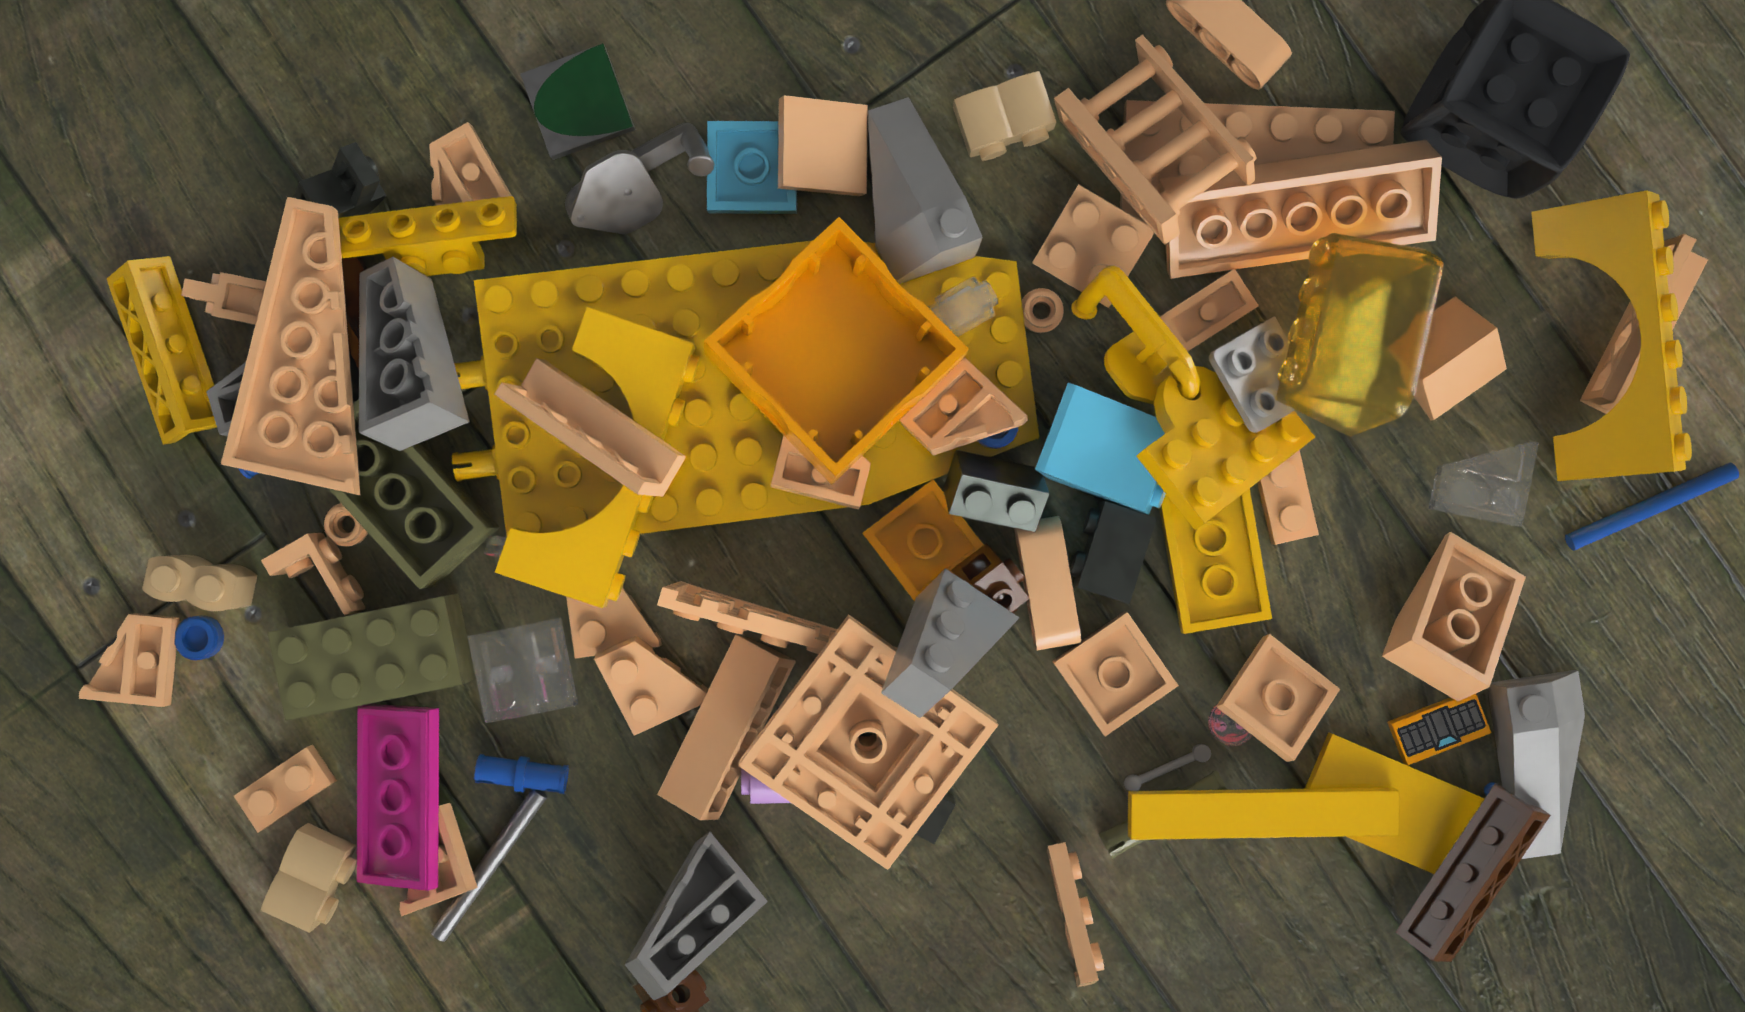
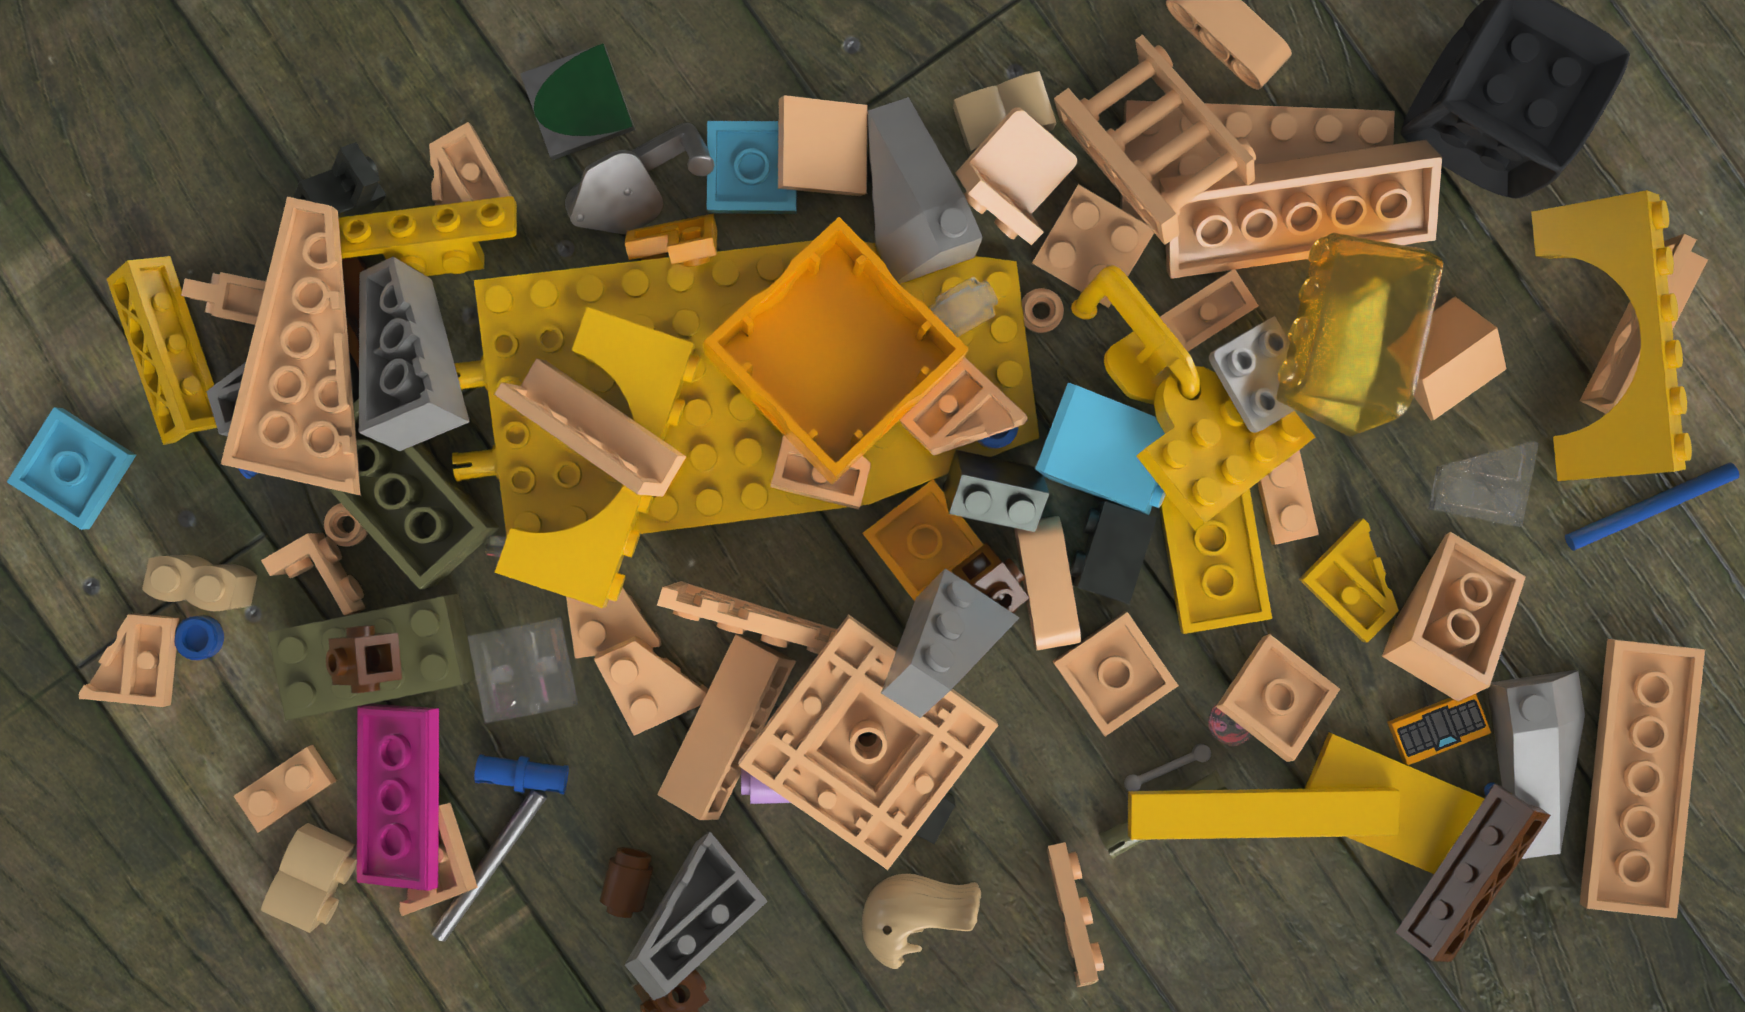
(71, 468): none -> medium azure plate
(364, 659): none -> reddish brown brick
(626, 882): none -> reddish brown brick
(685, 240): none -> light orange plate
(910, 905): none -> tan piece
(1015, 173): none -> light nougat bracket
(1353, 583): none -> yellow wing
(1642, 778): none -> light nougat plate

